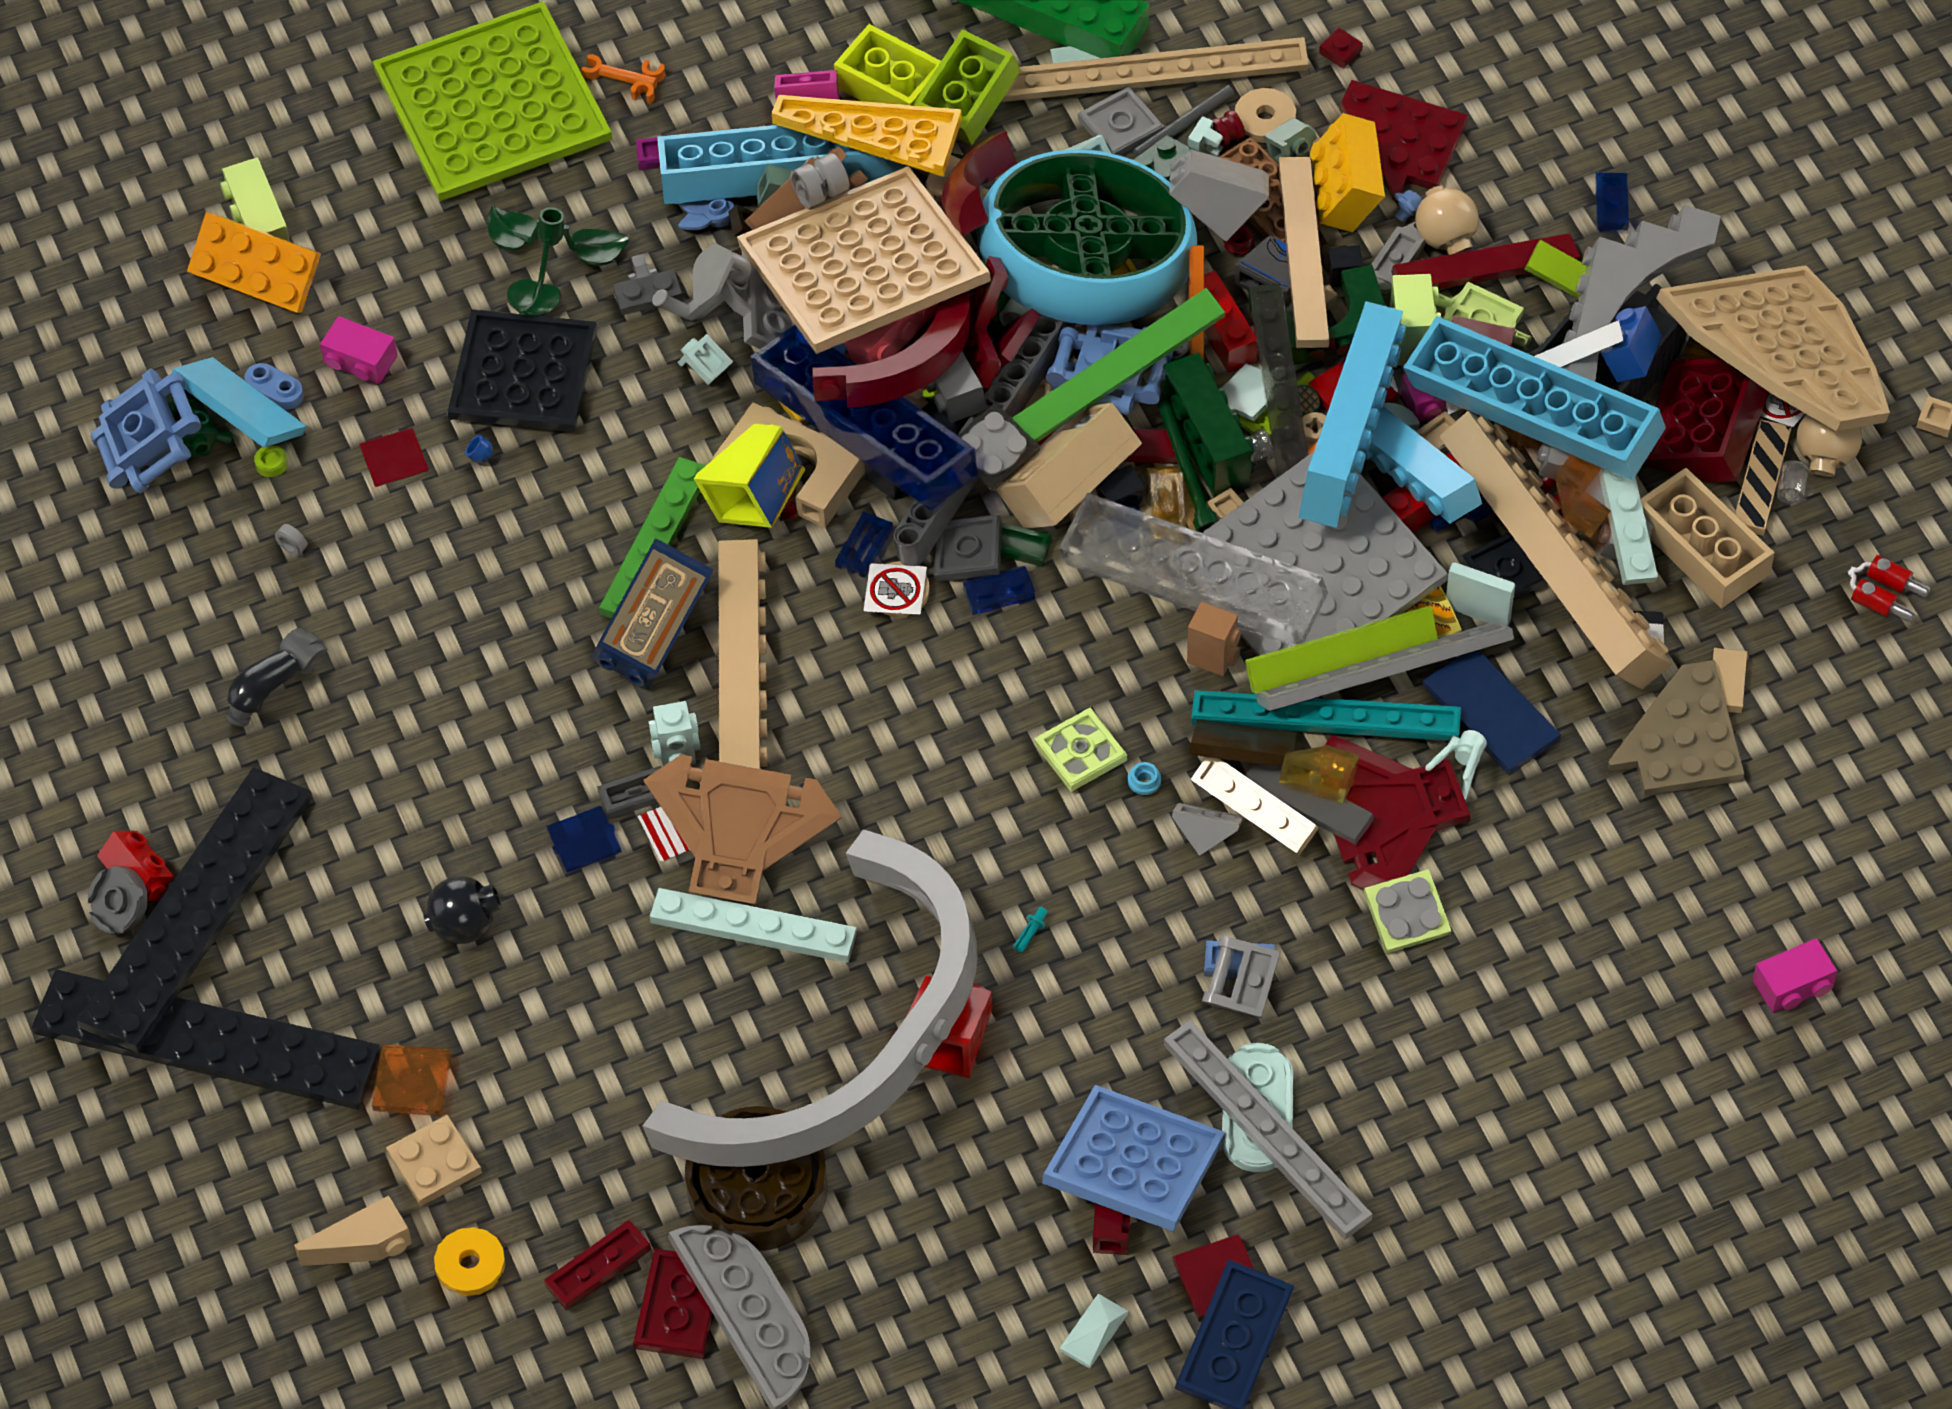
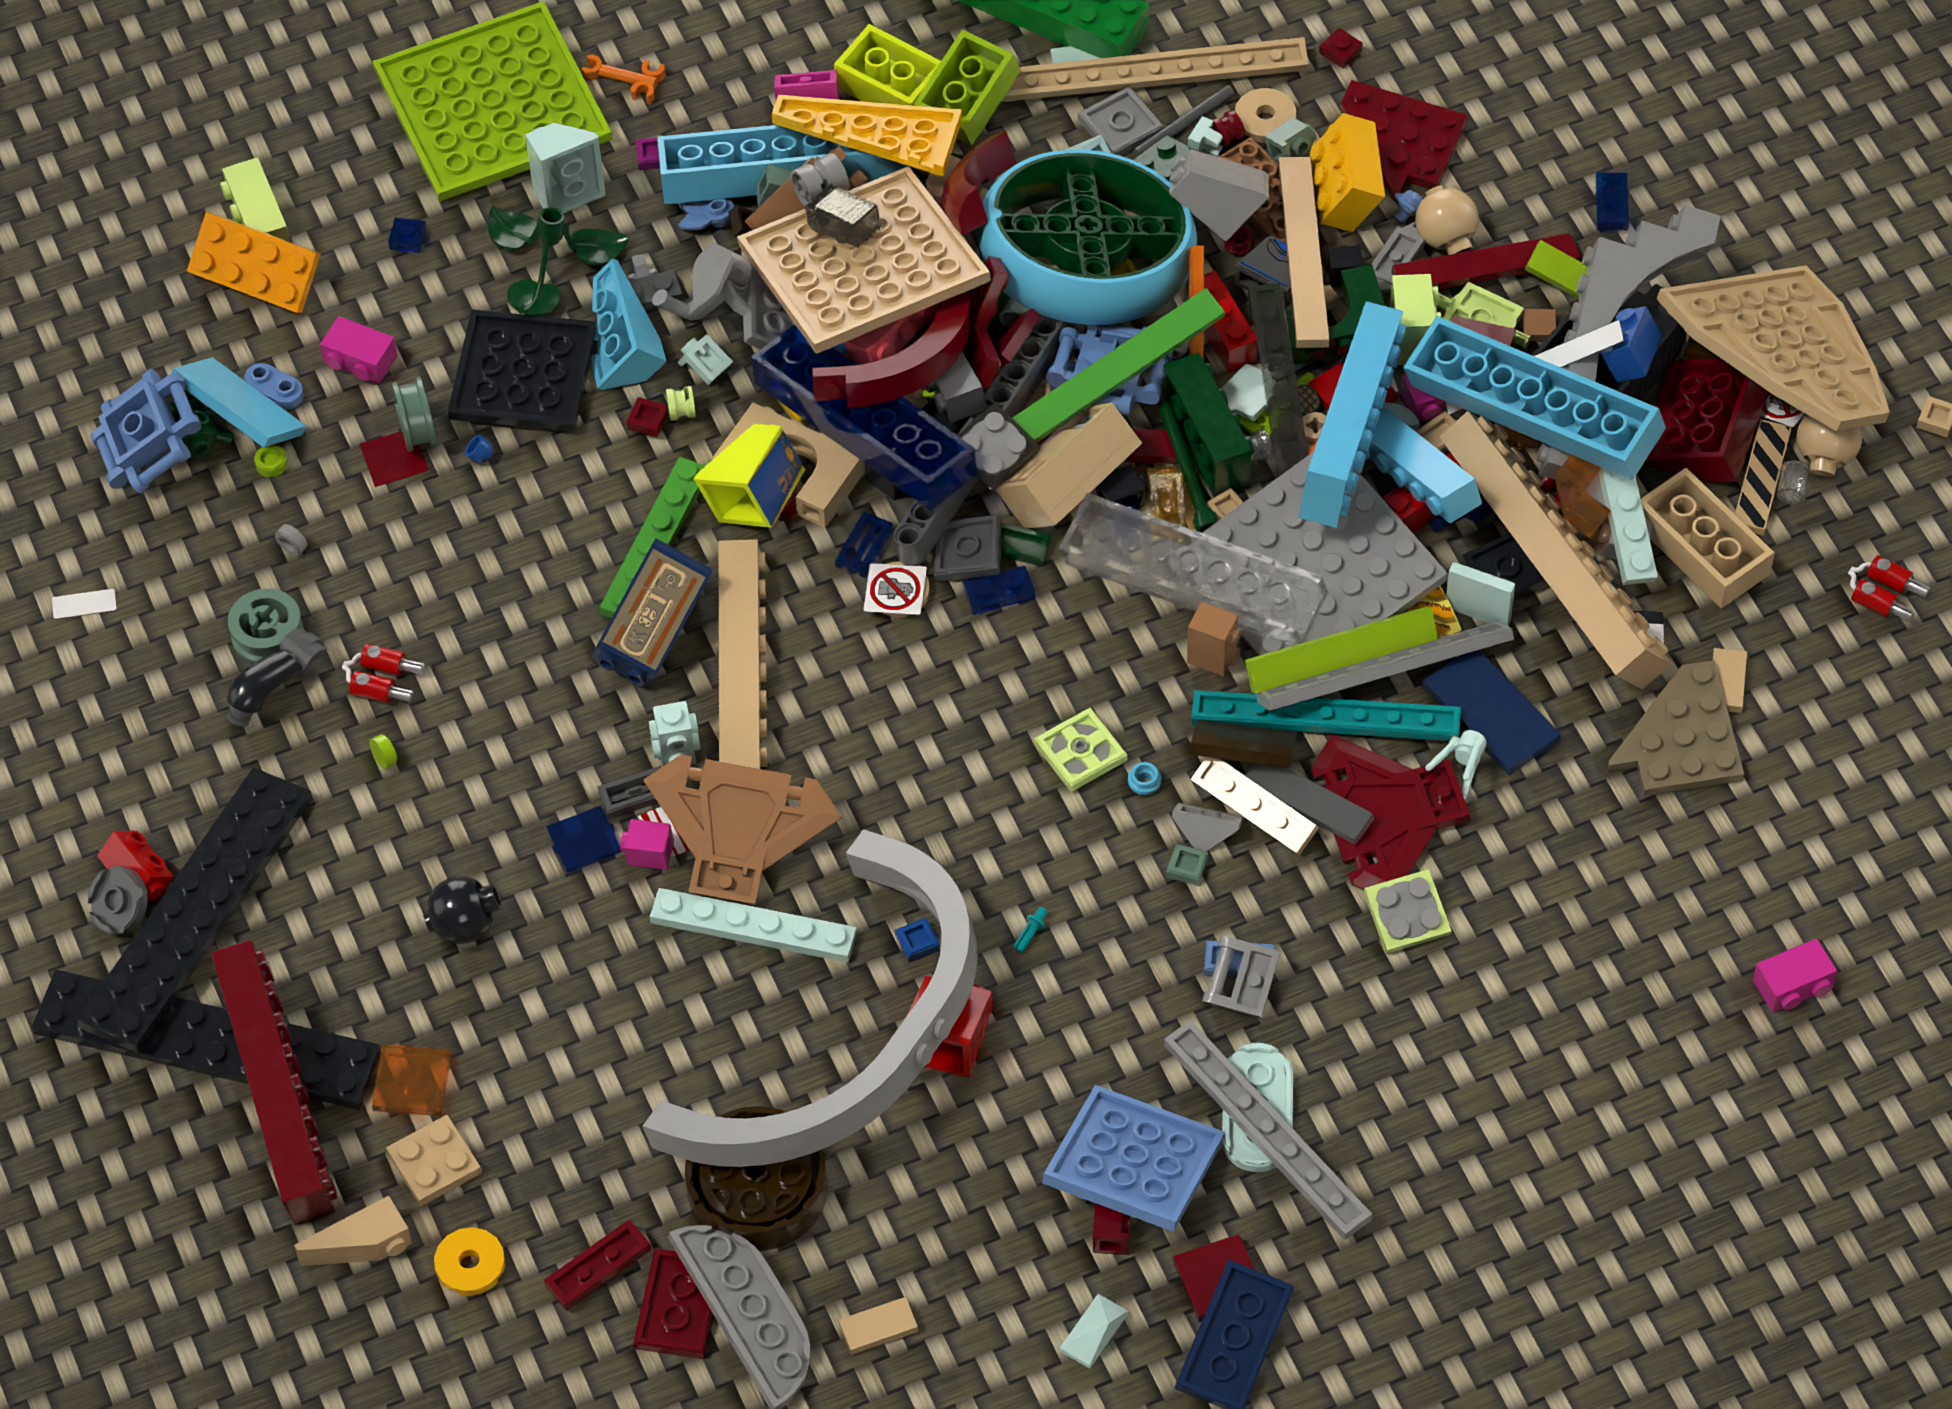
(84, 603): none -> white sticker
(260, 614): none -> sand green wheel
(275, 1082): none -> dark red brick
(383, 751): none -> lime tile
(385, 661): none -> red piece
(407, 235): none -> clear blue plate
(414, 414): none -> sand green wheel
(565, 166): none -> light aqua slope
(625, 337): none -> medium azure wedge
(647, 417): none -> dark red plate
(647, 844): none -> dark pink brick
(681, 403): none -> yellowish green wheel
(843, 216): none -> clear smoke brick
(878, 1325): none -> tan tile
(917, 939): none -> blue tile
(1187, 864): none -> sand green tile
(1320, 771): clear yellow slope -> none
(1539, 323): none -> medium nougat tile

